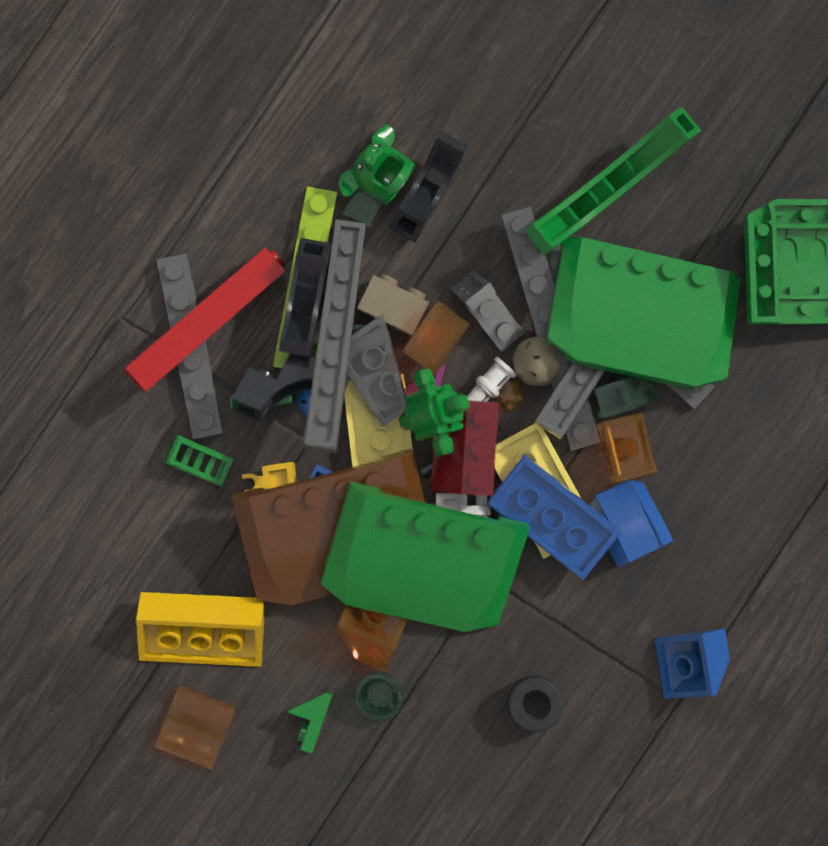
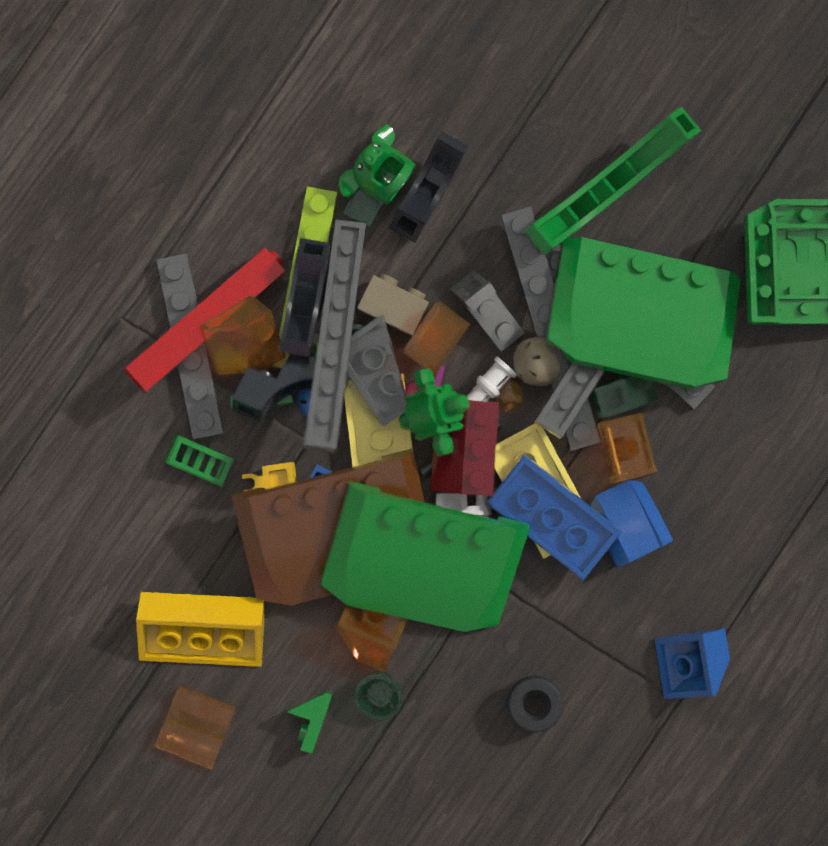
(242, 338): none -> clear orange slope

